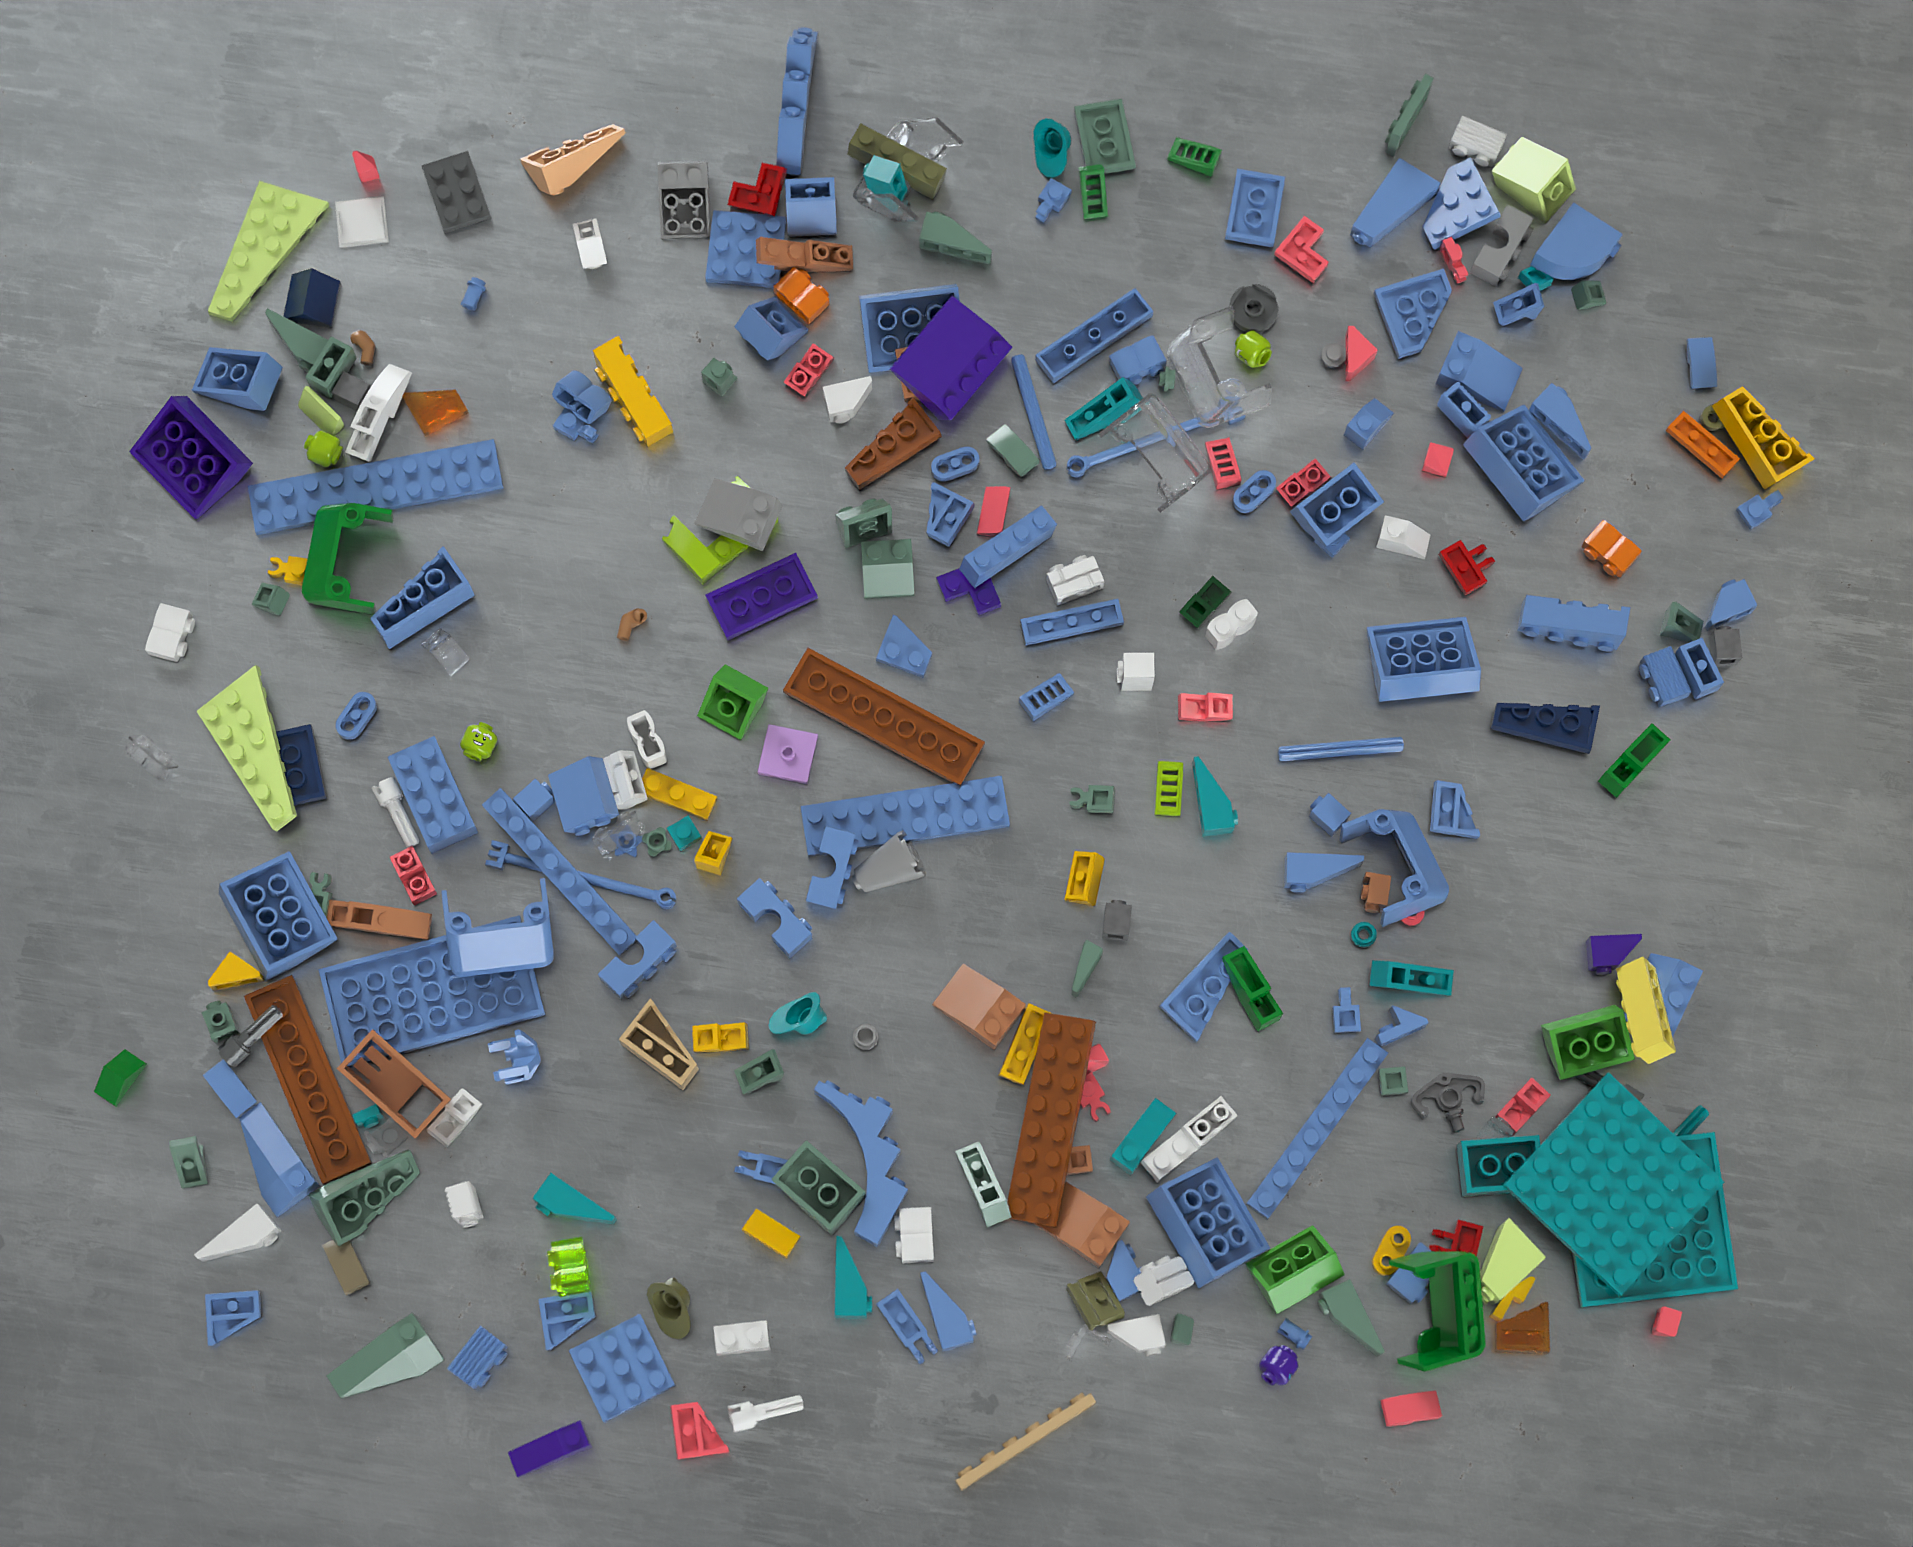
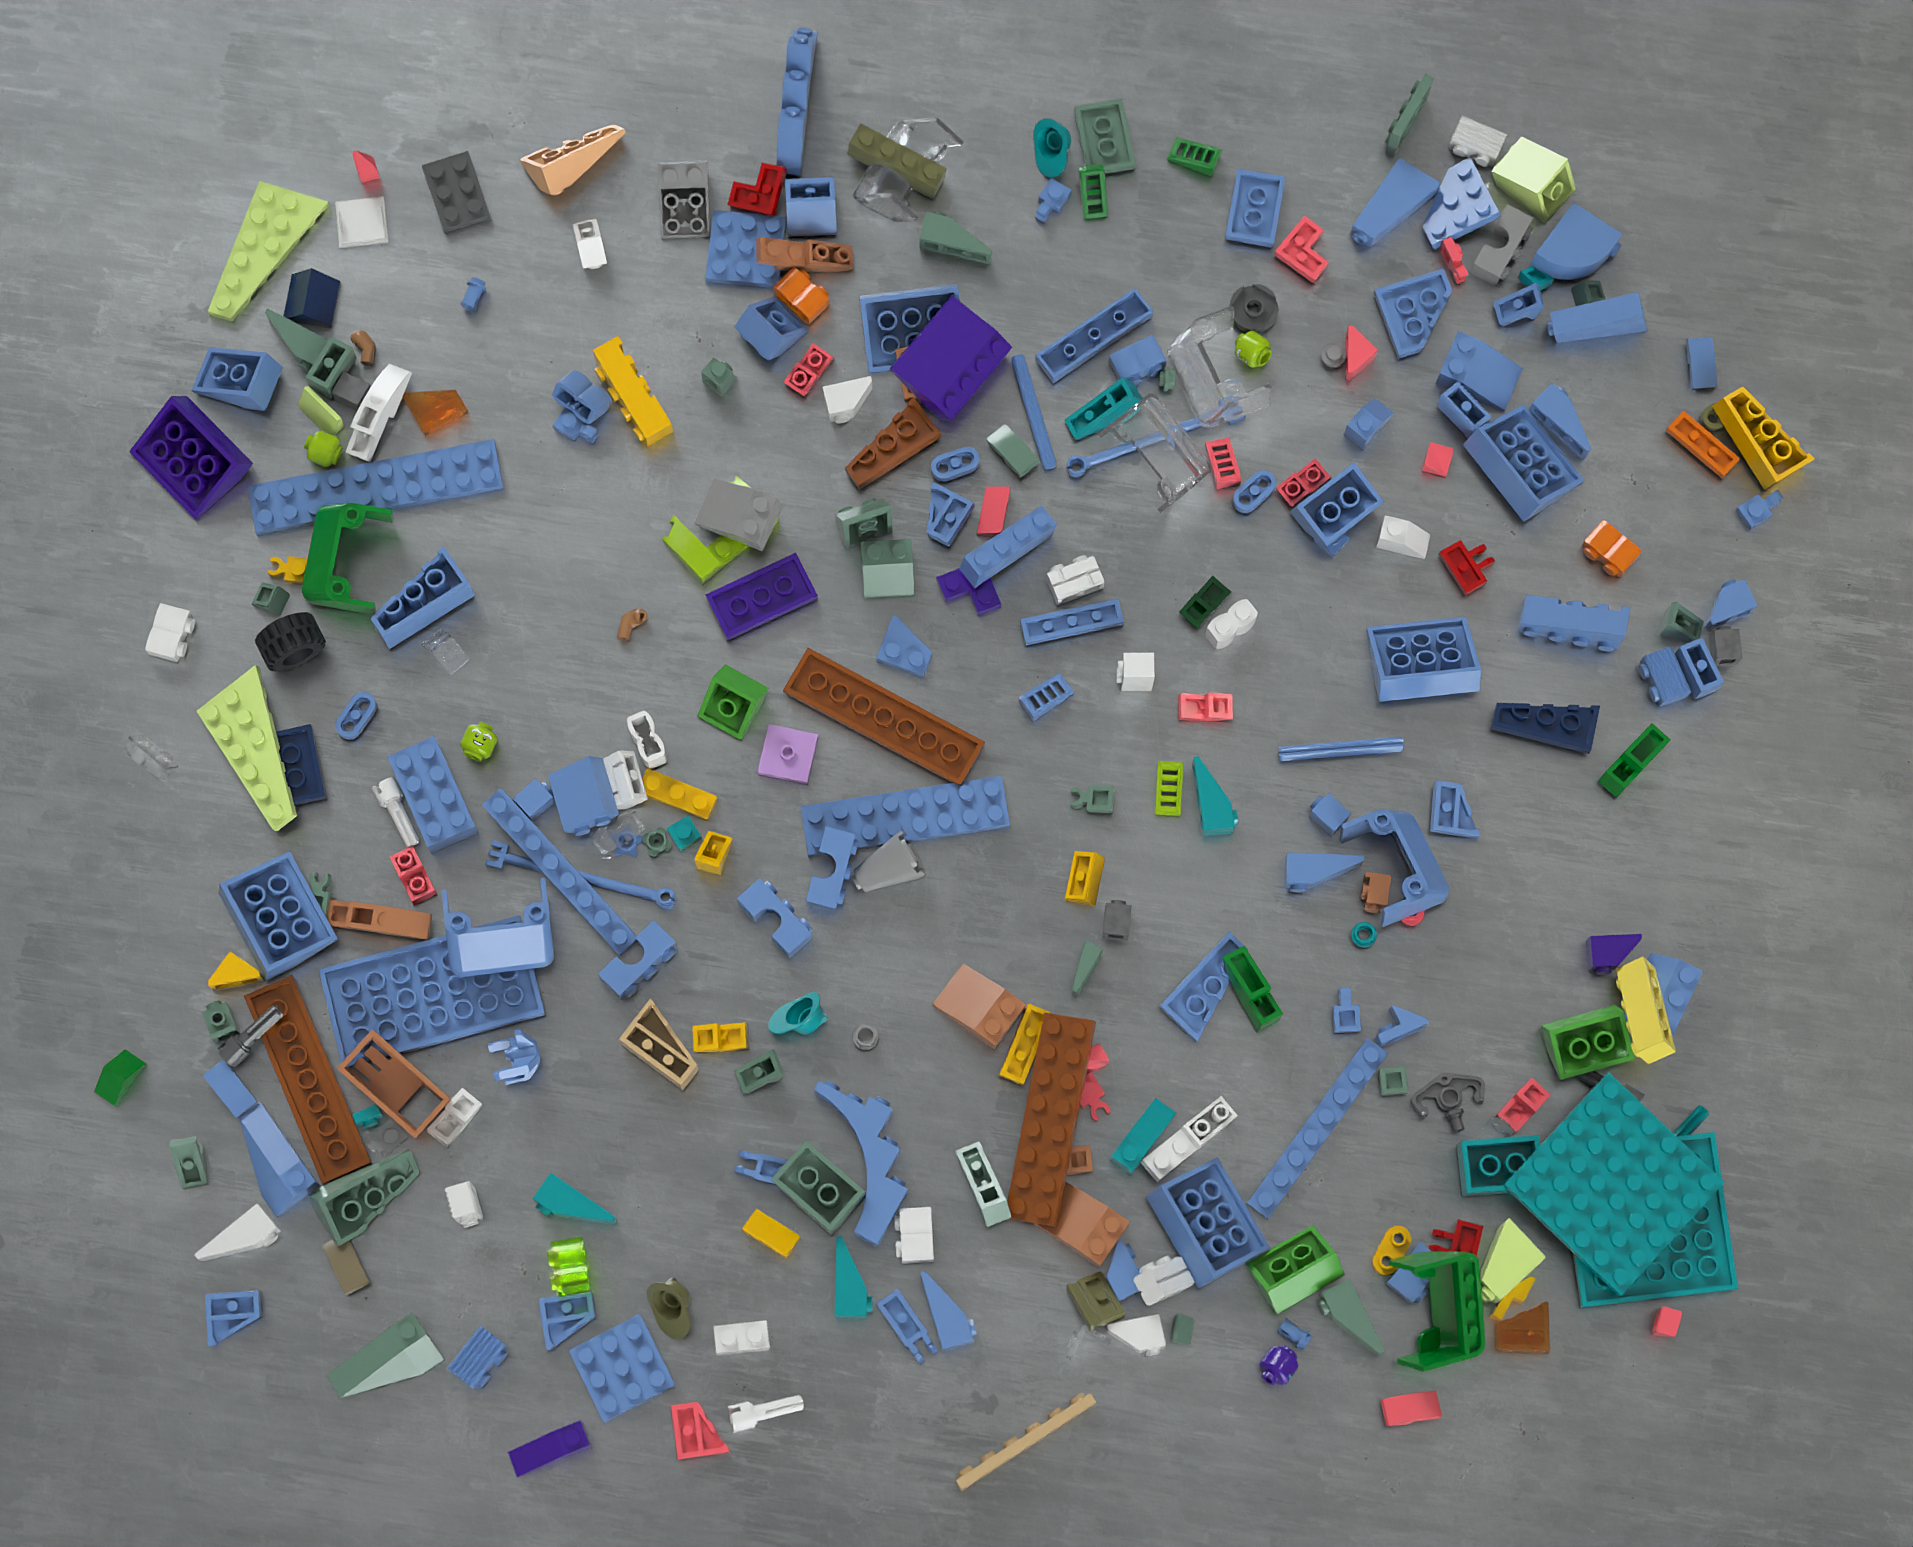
(290, 641): none -> black tyre
(885, 177): teal slope -> none
(1411, 977): teal slope -> none
(1598, 319): none -> medium blue slope

